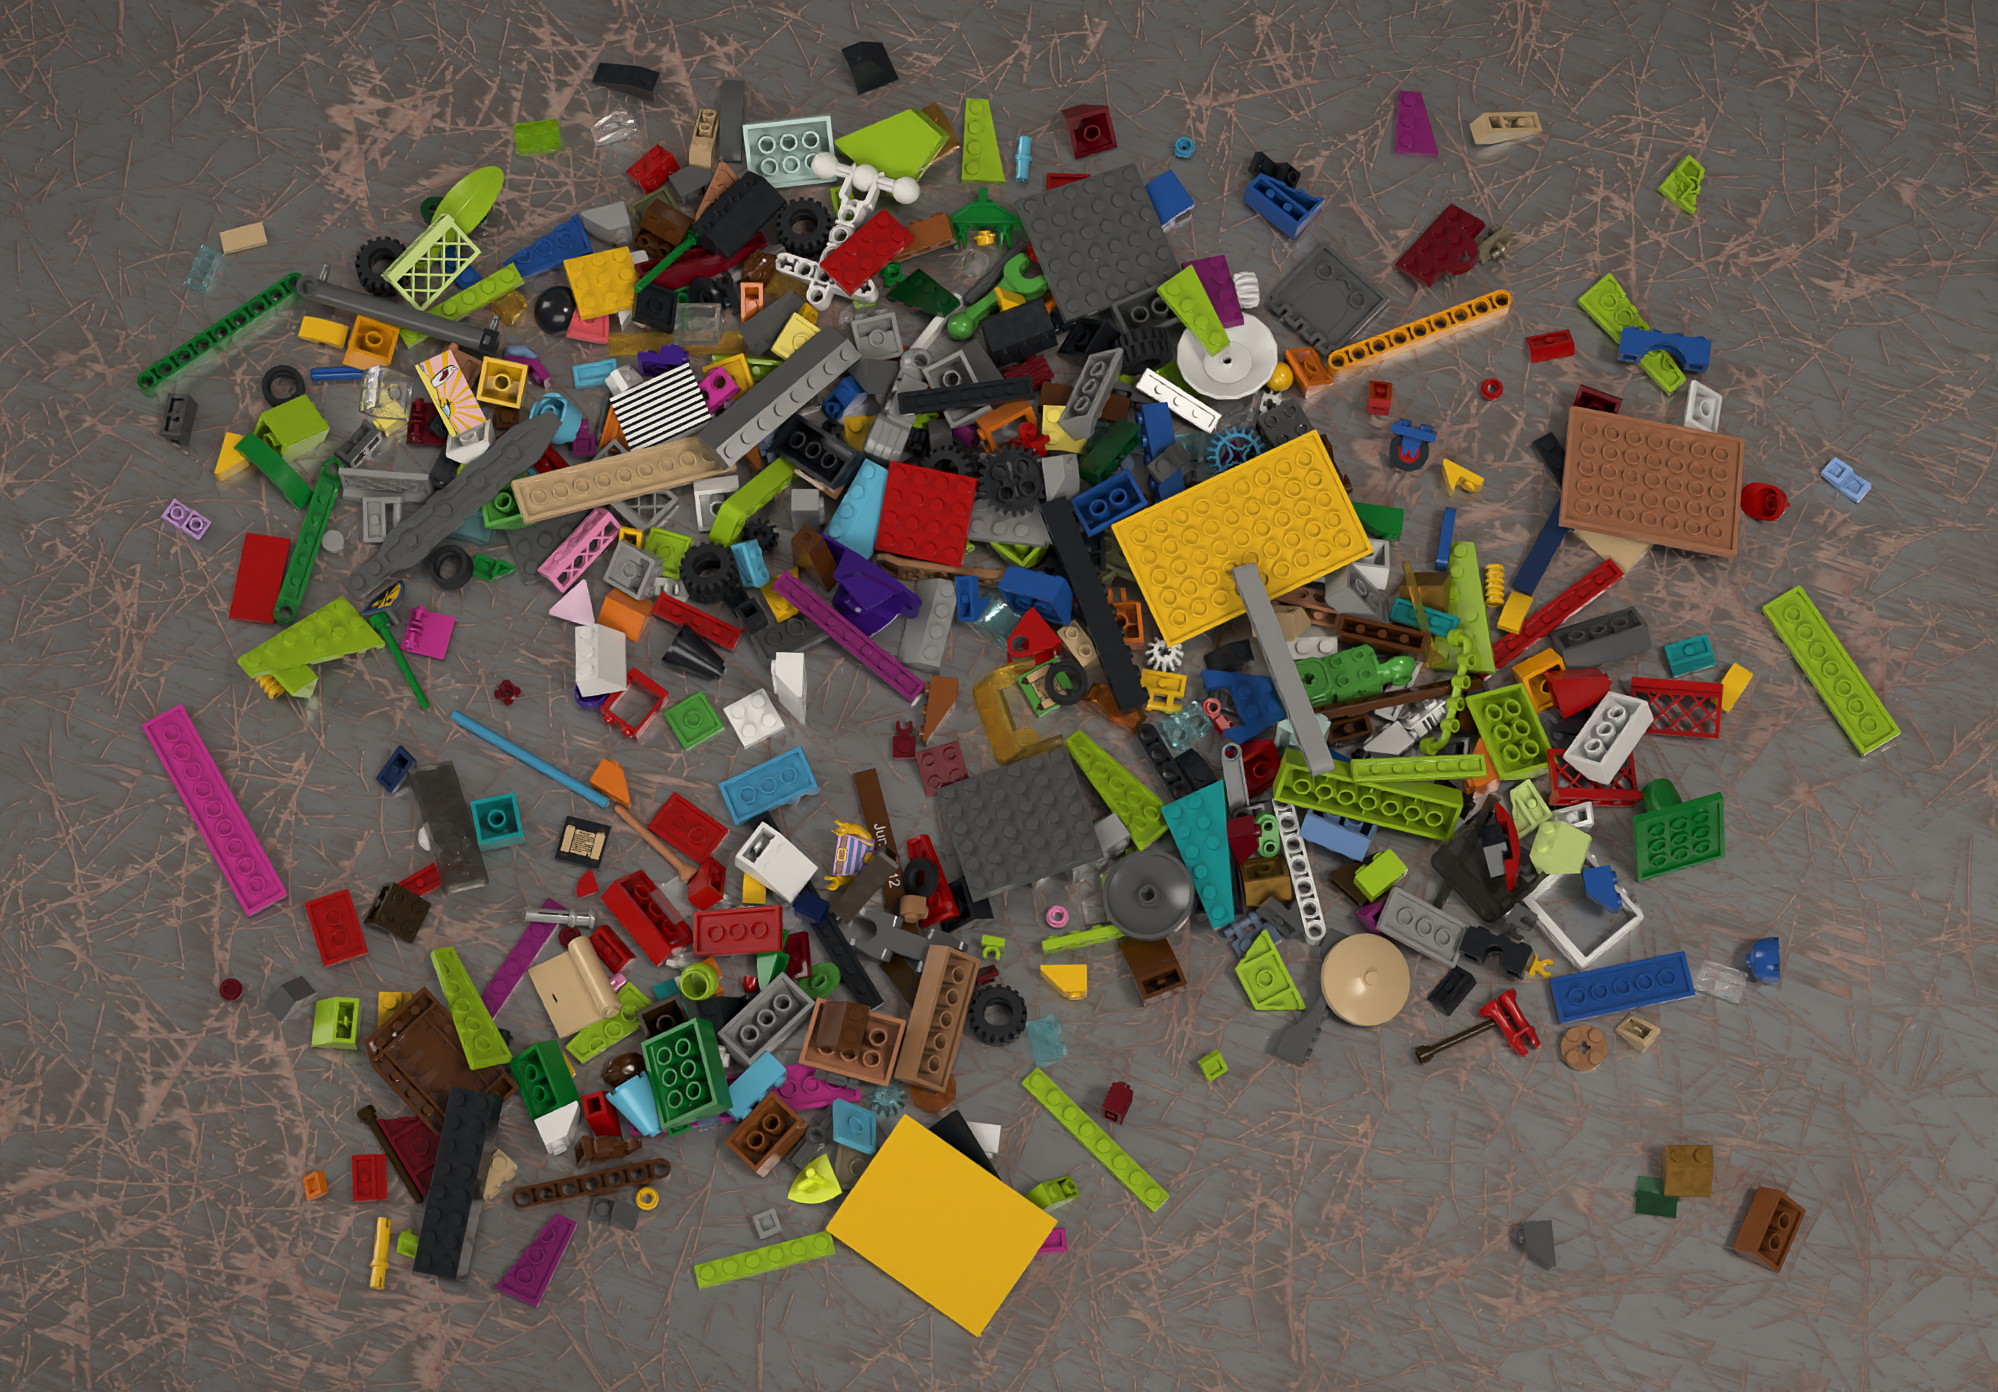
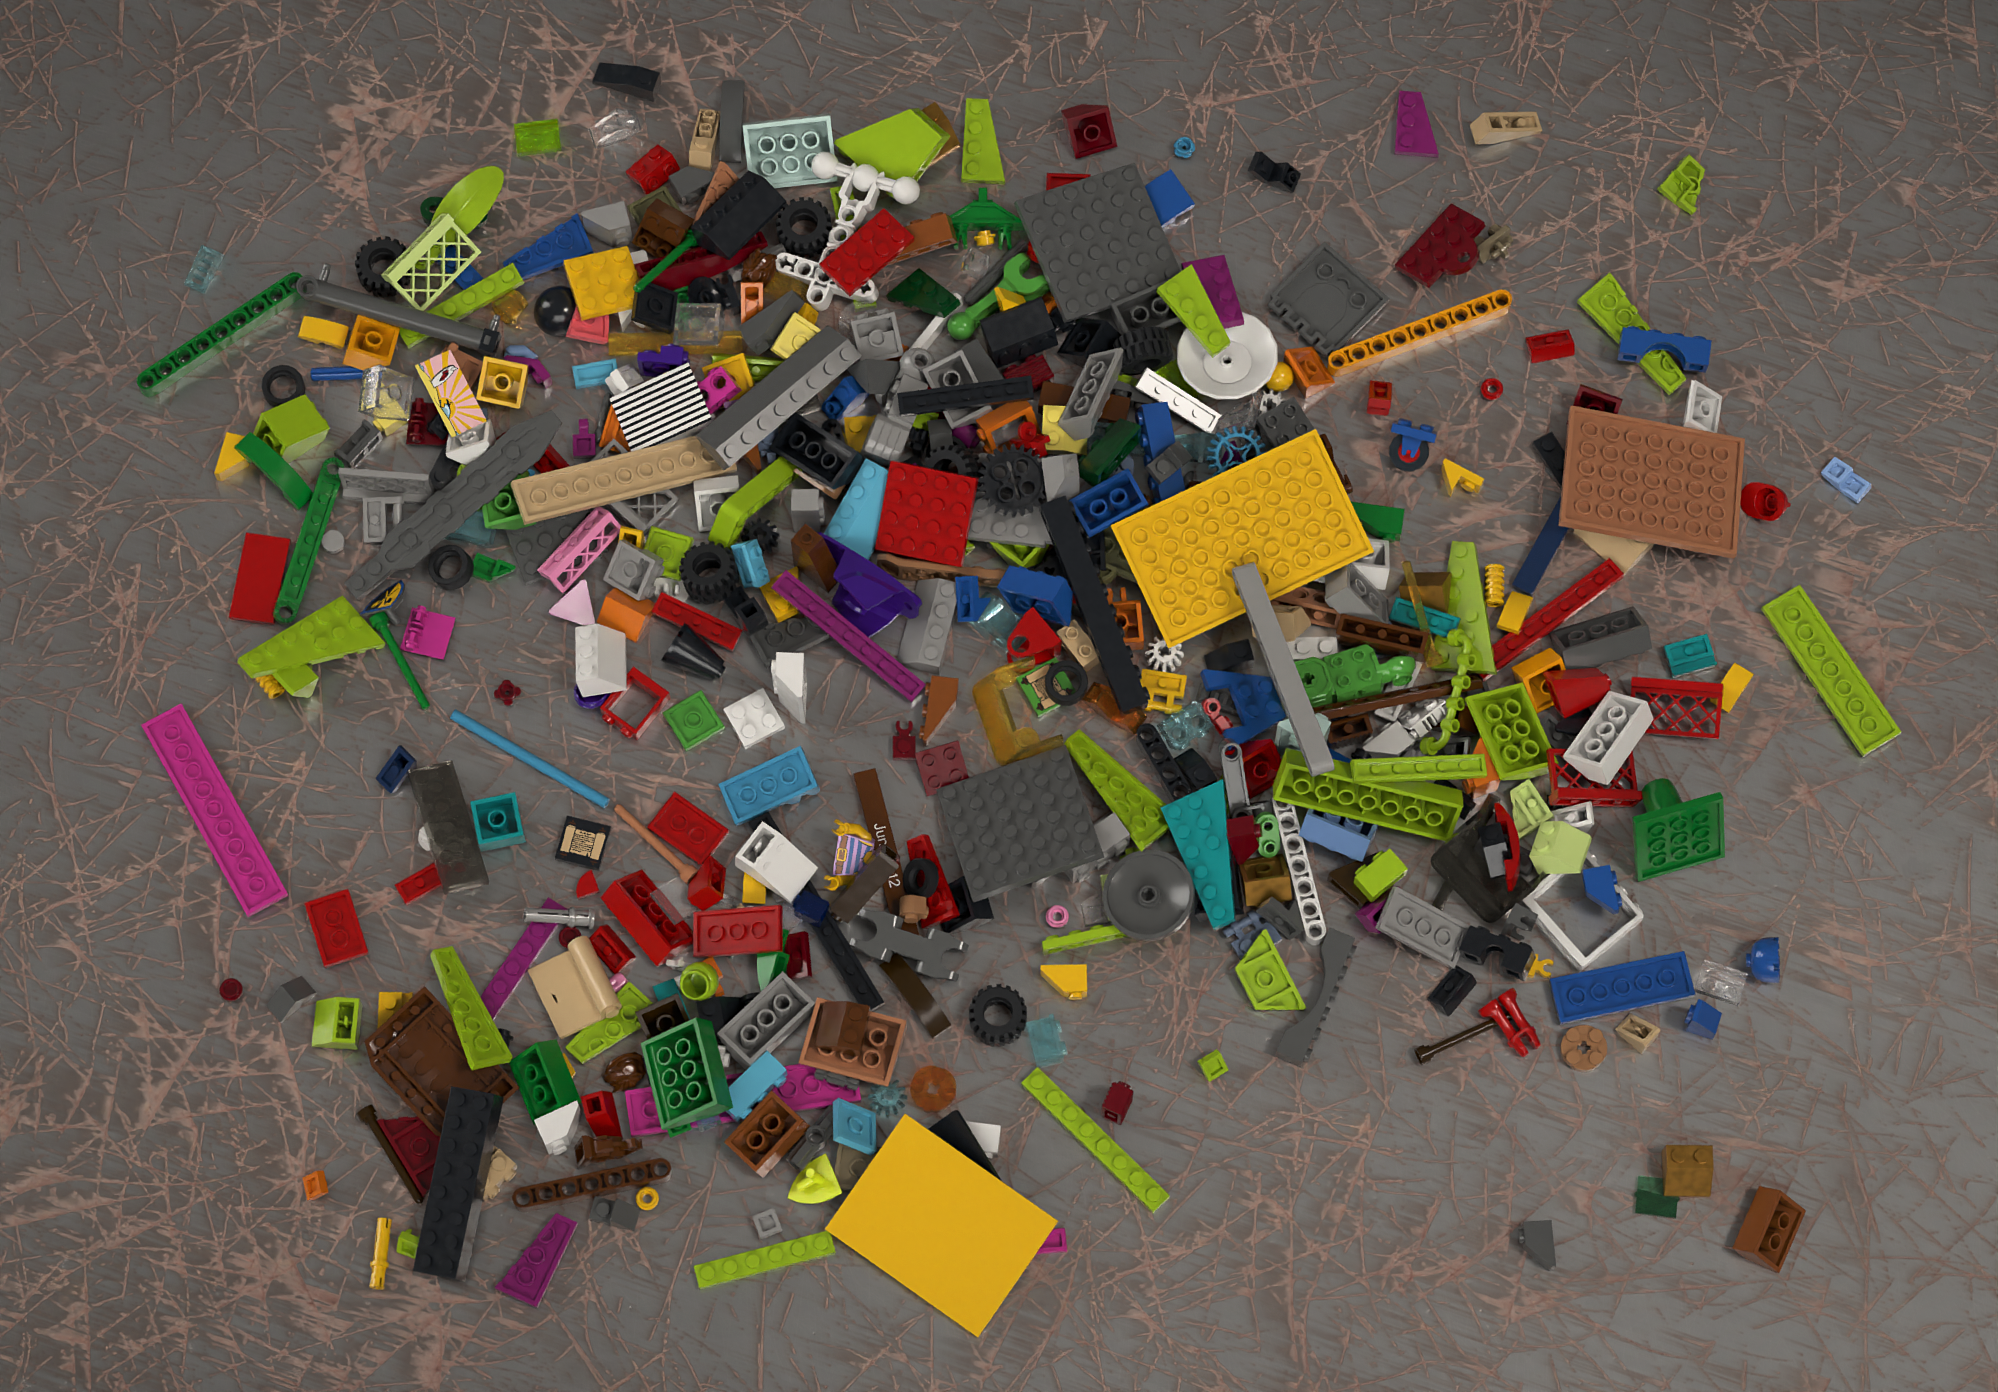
(178, 418): black hinge -> none
(186, 519): lavender slope -> none
(243, 238): tan tile -> none
(369, 1178): red plate -> none
(398, 911): dark brown bracket -> none
(506, 418): reddish brown plate -> none
(565, 411): medium azure brick -> none
(611, 782): orange slope -> none
(637, 1104): medium azure cone -> none
(750, 984): red hinge -> none
(823, 981): bright green dish -> none
(868, 66): black slope -> none
(888, 270): green plate -> none
(937, 1018): medium nougat slope -> none
(987, 975): dark red slope -> none
(994, 944): lime tile -> none
(1023, 159): medium azure pin -> none
(1053, 1193): lime slope -> none
(1153, 969): reddish brown slope -> none
(1246, 289): white gear -> none
(1282, 205): blue wedge -> none
(1365, 979): tan dish -> none
(1445, 538): blue beam -> none
(1702, 1019): none -> blue slope

